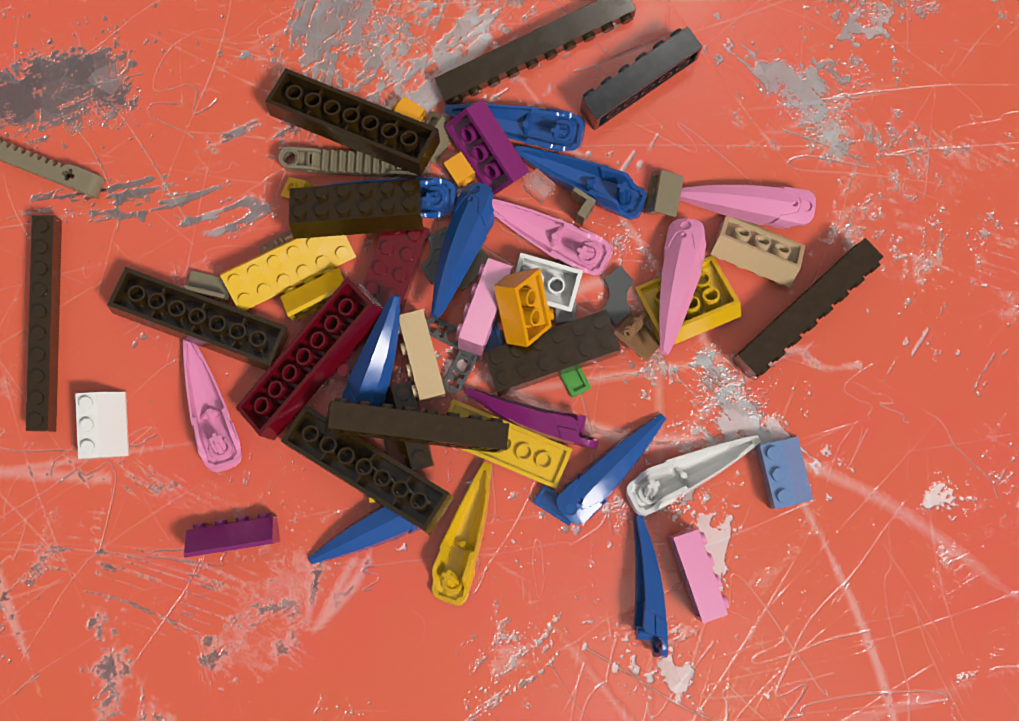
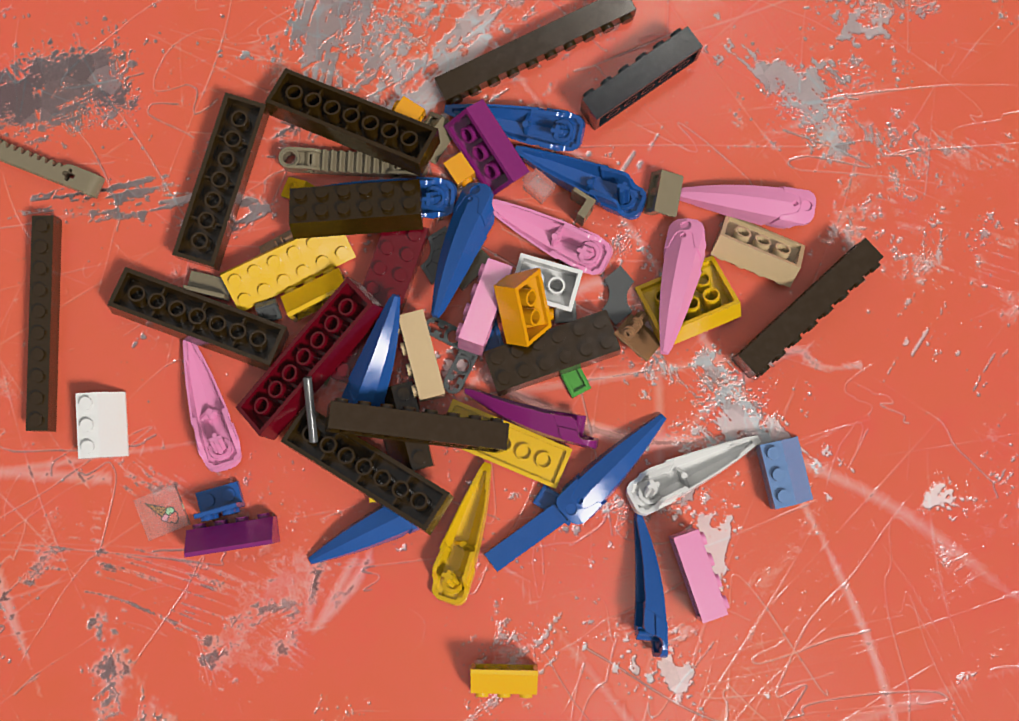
(162, 512): none -> clear tile
(221, 181): none -> dark brown brick
(222, 499): none -> blue bracket
(268, 310): none -> dark grey tile
(310, 409): none -> dark grey bar
(504, 680): none -> yellow slope
(525, 537): none -> blue tile

